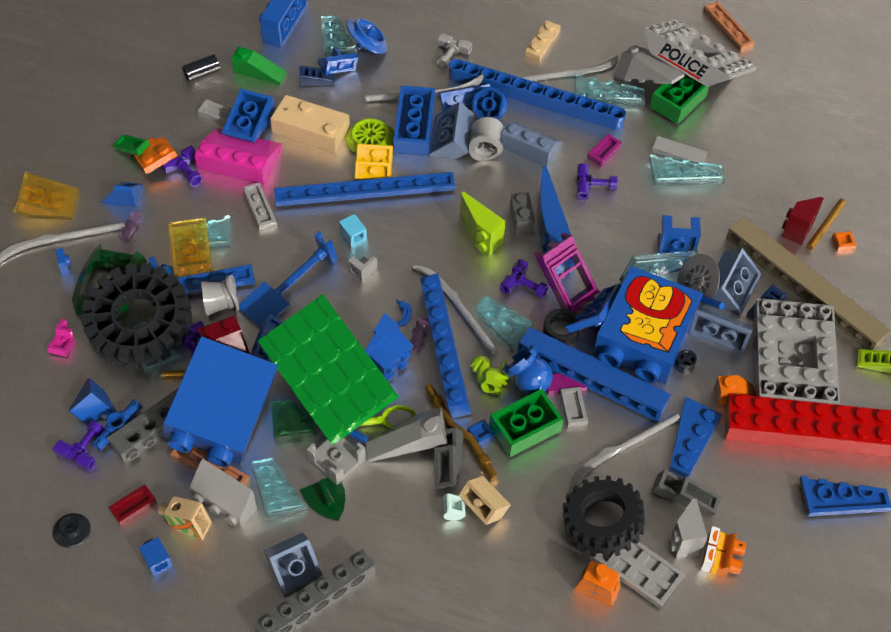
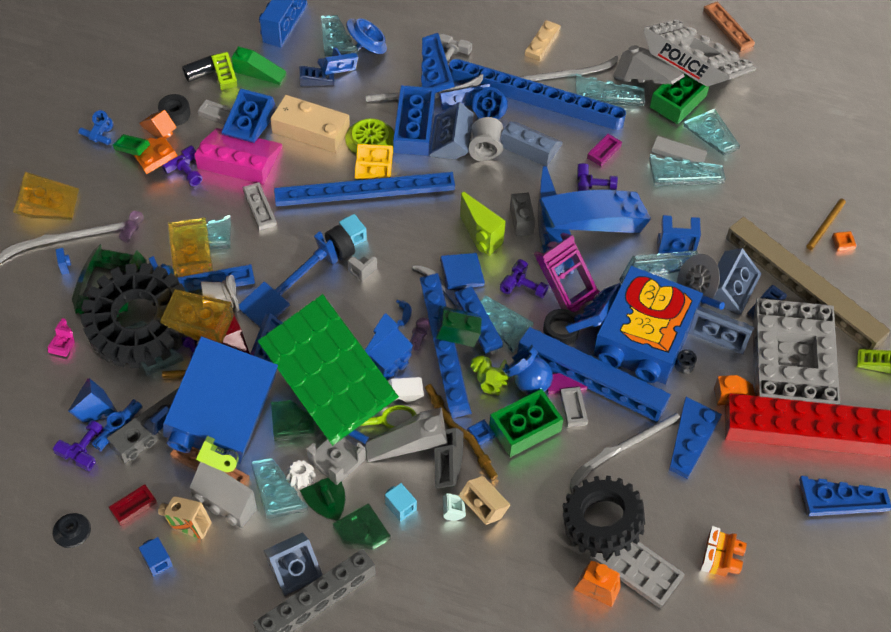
(99, 127): none -> blue piece
(124, 194): blue slope -> none
(155, 422): none -> dark blue slope
(159, 124): none -> orange slope
(175, 101): none -> black tyre
(198, 316): none -> clear yellow slope
(217, 457): none -> leg
(228, 81): none -> lime slope
(300, 474): none -> white piece
(342, 242): none -> black tyre
(362, 528): none -> clear green plate
(400, 501): none -> medium azure brick
(408, 388): none -> white slope
(435, 65): none -> blue wing
(458, 326): none -> dark green slope
(462, 271): none -> blue tile
(469, 302): none -> blue plate
(596, 211): none -> blue slope
(684, 490): dark grey slope -> none
(689, 533): light grey slope -> none
(713, 131): none -> clear light blue wing
(801, 219): dark red slope -> none

